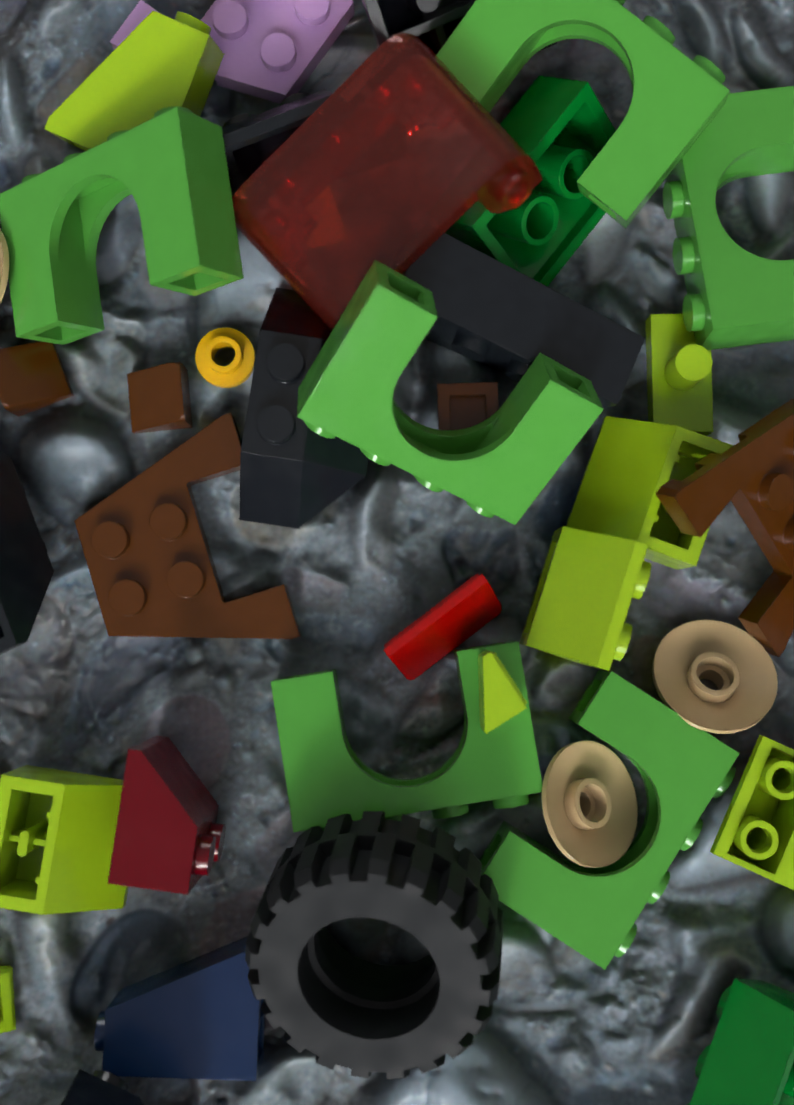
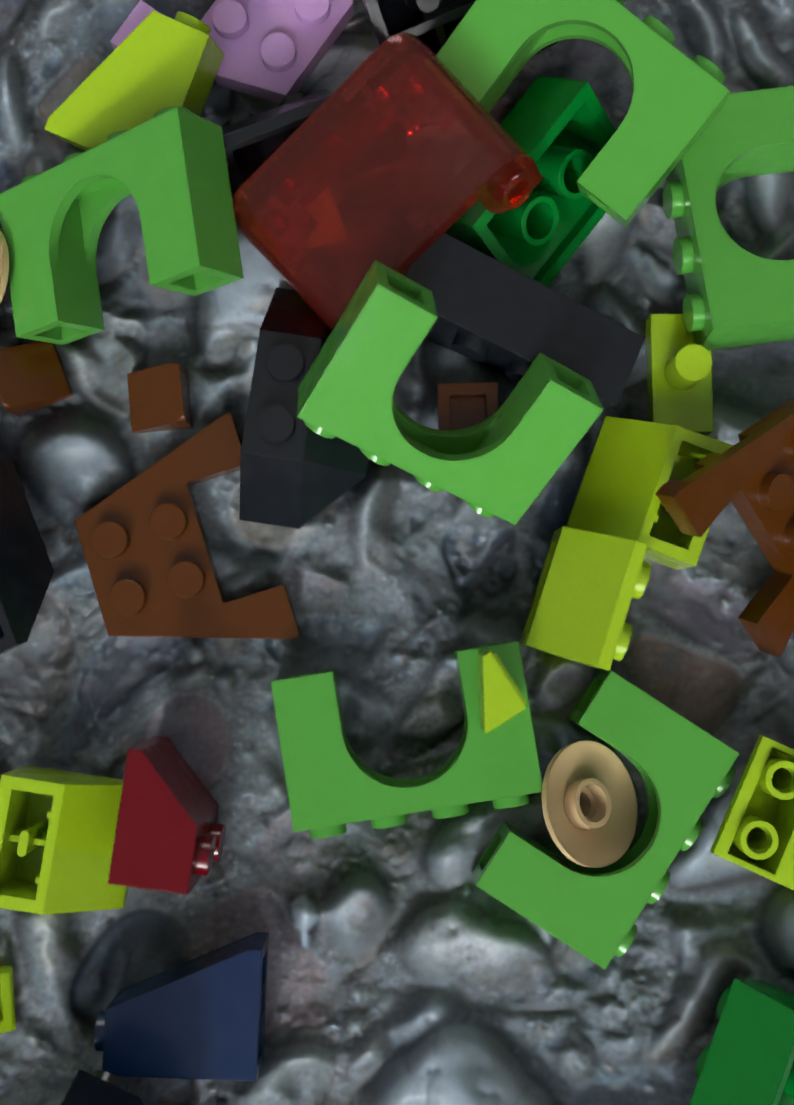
(238, 370): yellow plate -> none
(362, 1010): black tyre -> none
(443, 627): red slope -> none
(728, 658): tan dish -> none

